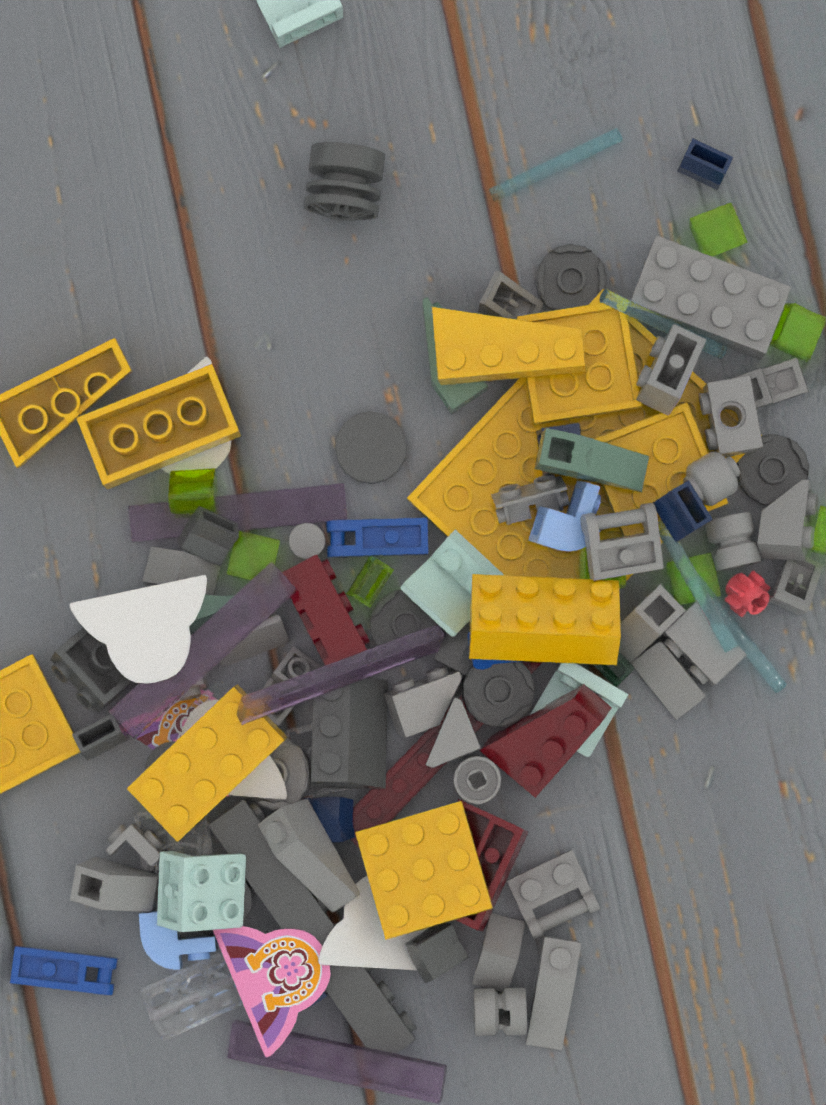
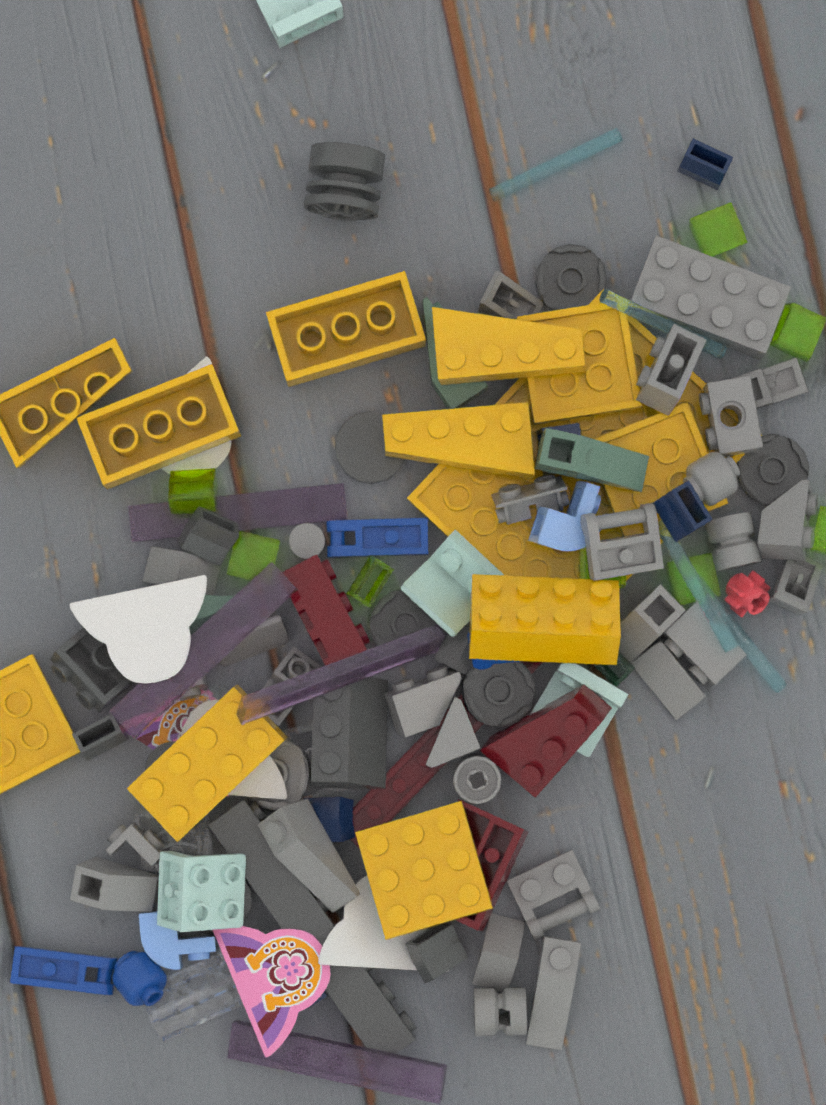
(139, 979): none -> blue head
(346, 329): none -> yellow brick
(469, 437): none -> yellow wedge

